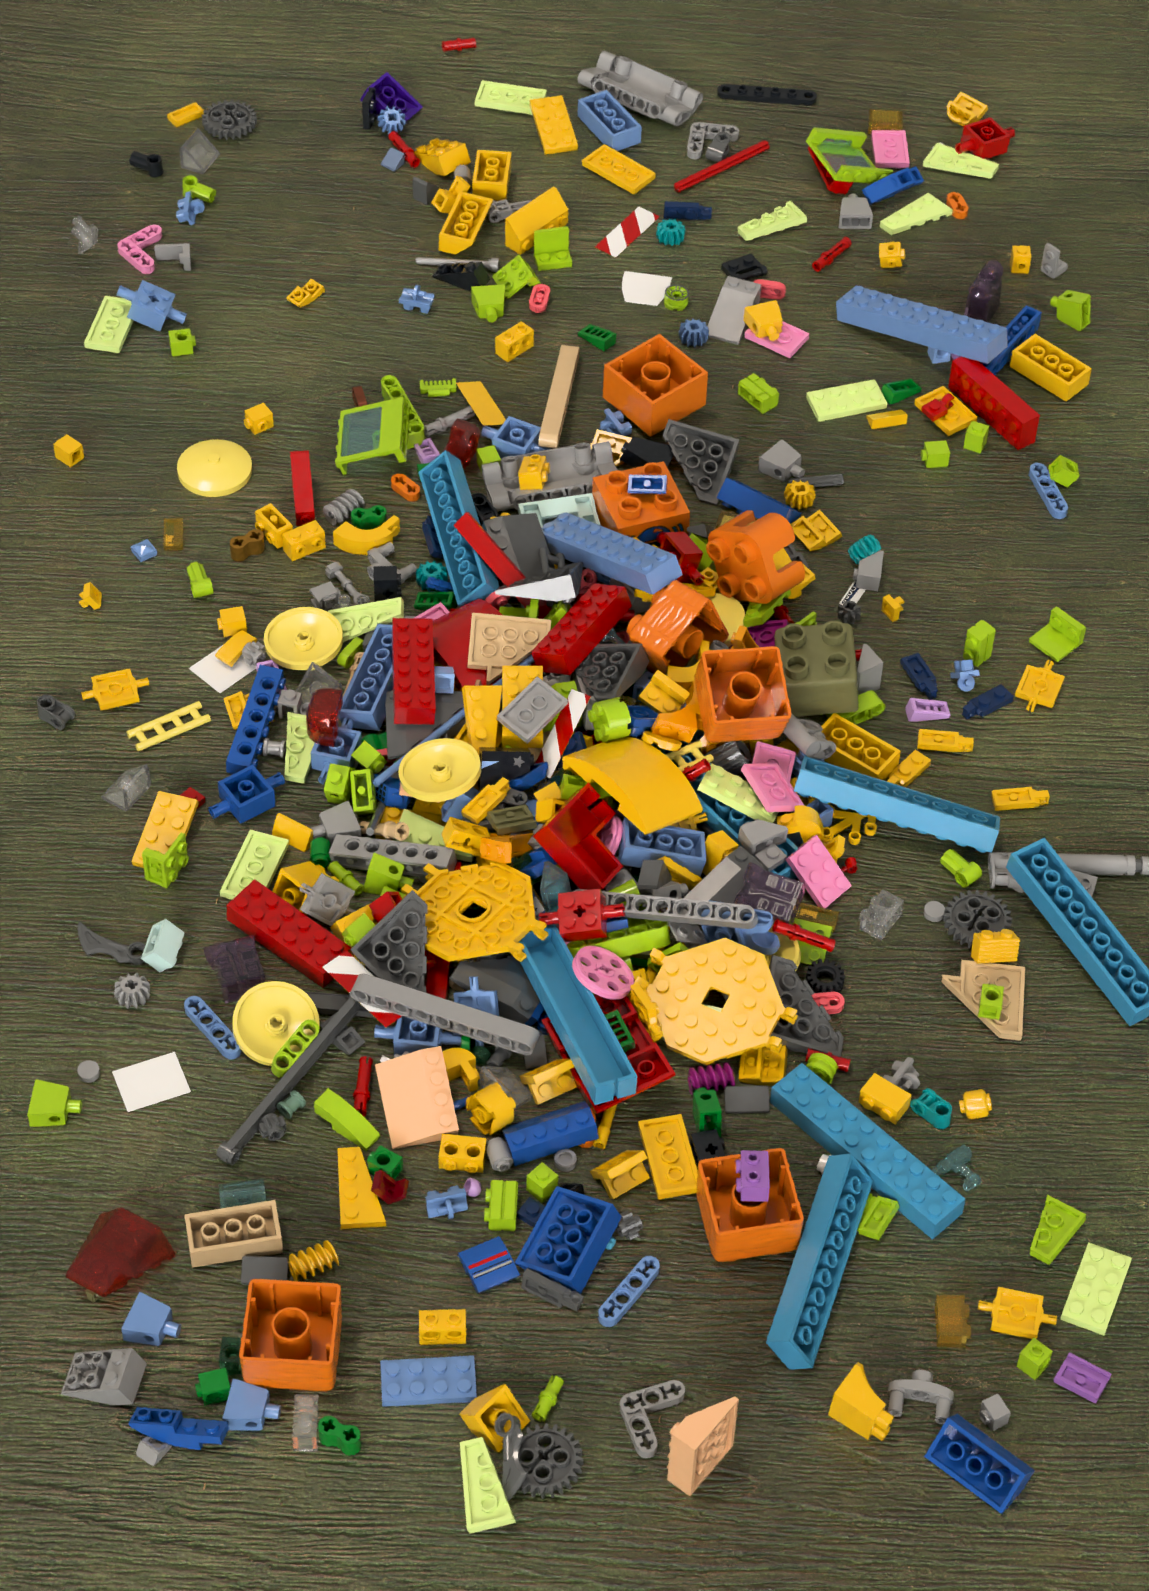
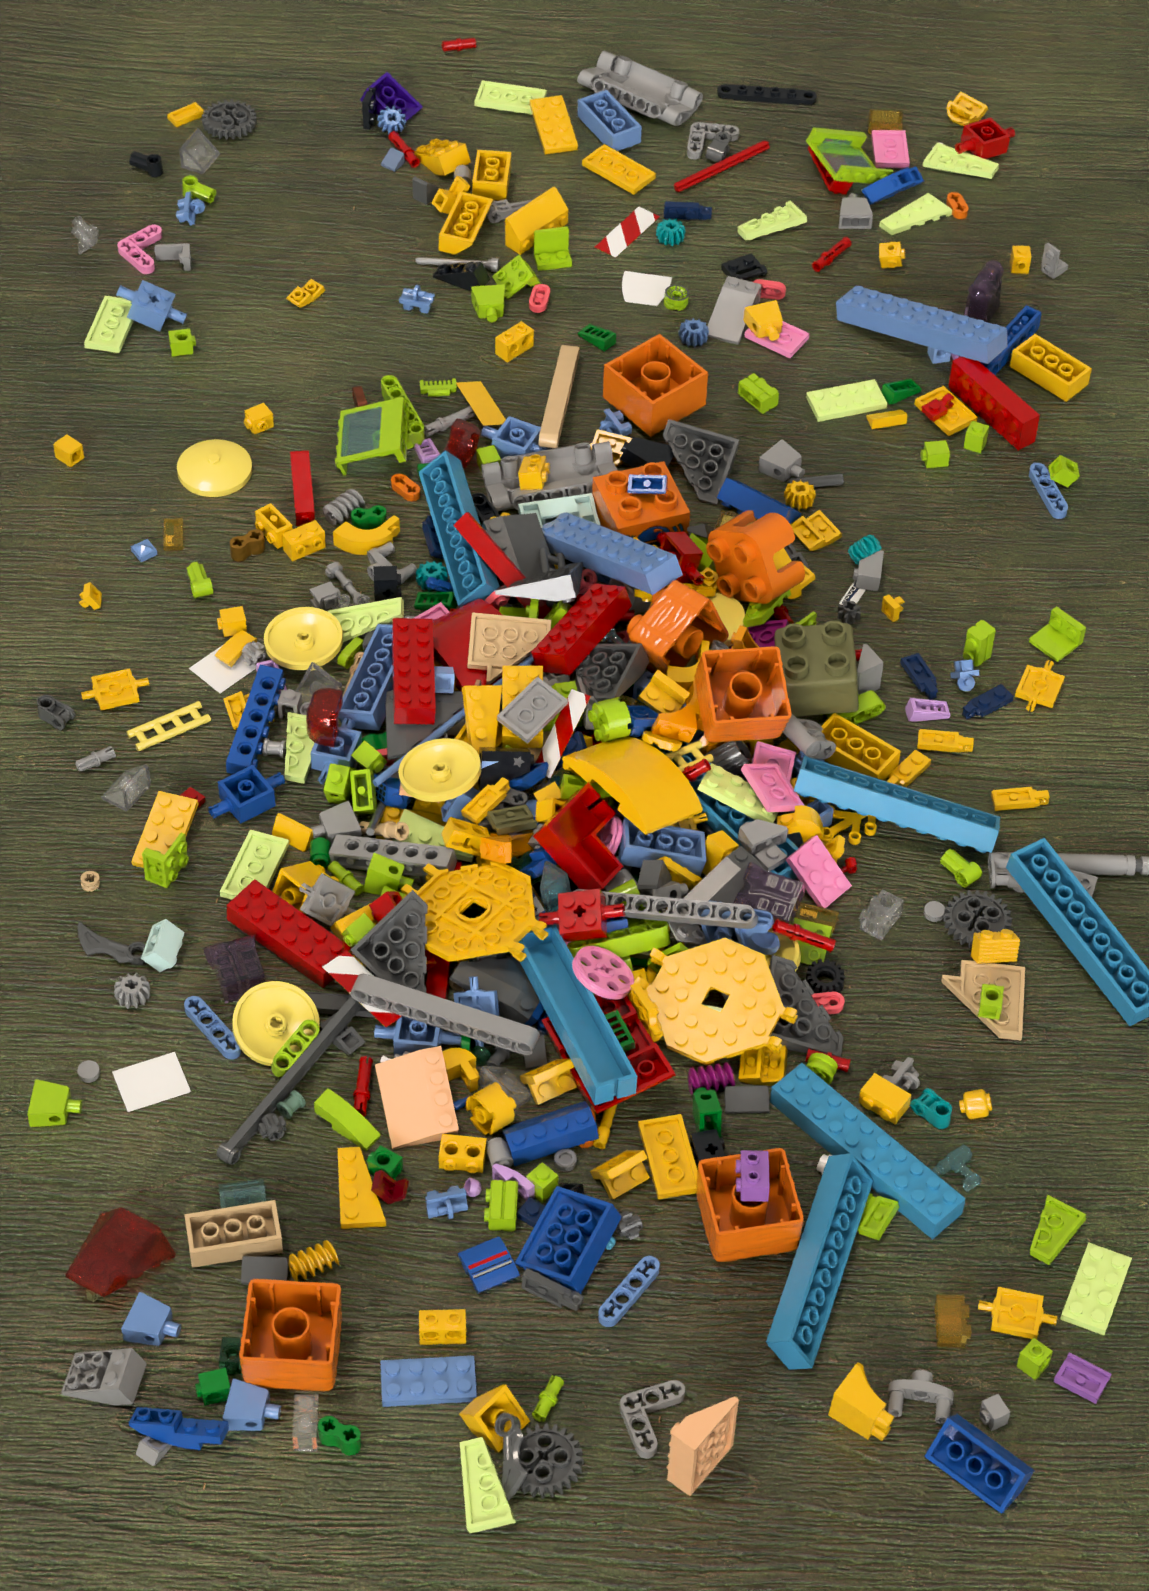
(90, 886): none -> tan bush
(95, 759): none -> light grey axle
(525, 1187): none -> lavender slope
(1073, 308): lime torso -> none

